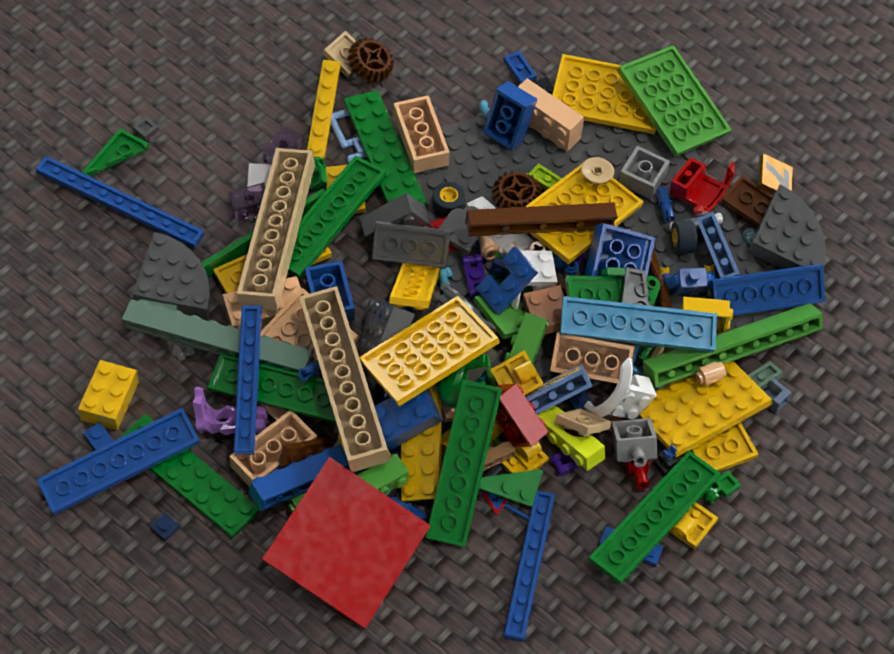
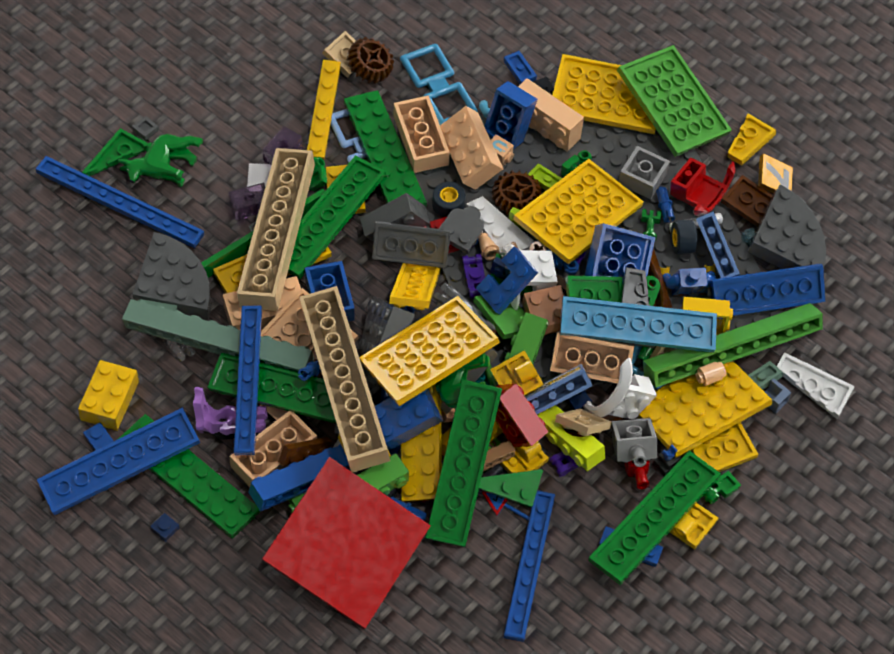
(158, 156): none -> green animal
(437, 83): none -> dark azure bar
(443, 274): medium azure arm -> none
(471, 148): none -> light nougat brick
(503, 149): none -> light nougat brick
(539, 219): reddish brown tile -> none
(574, 162): none -> green plate
(597, 170): tan piece -> none
(612, 272): green tile -> none
(650, 219): none -> green hinge
(750, 139): none -> yellow wing
(818, 385): none -> white wing

